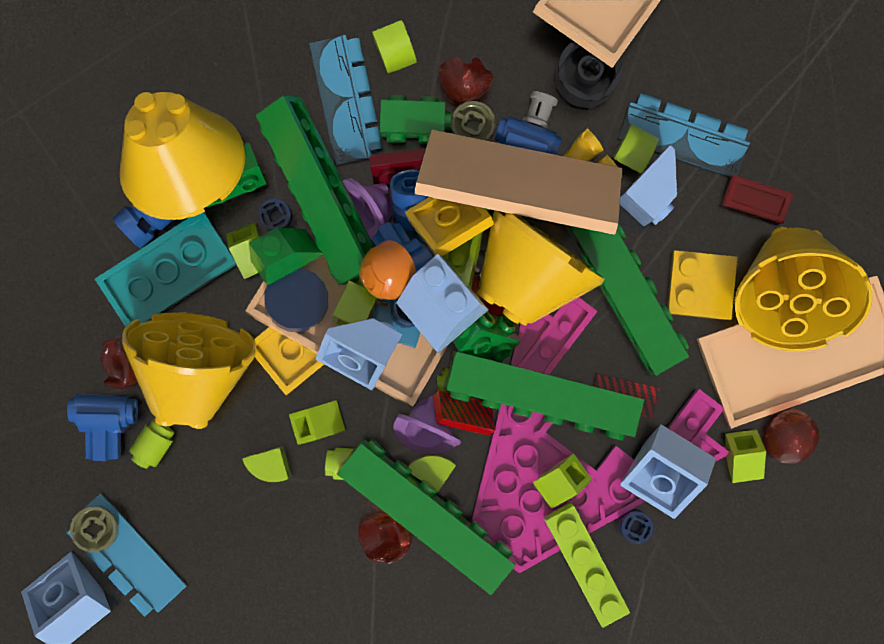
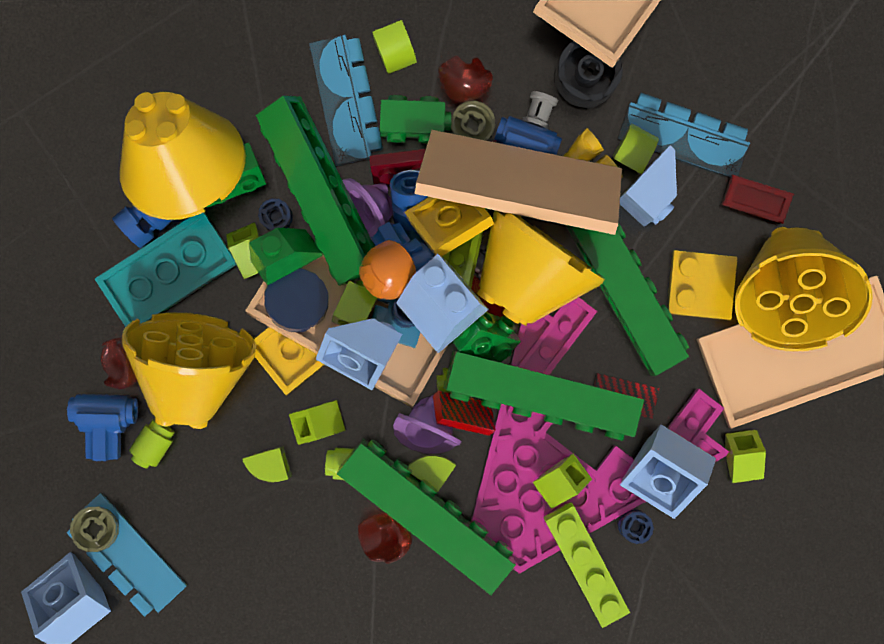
(792, 436): clear red hair -> none

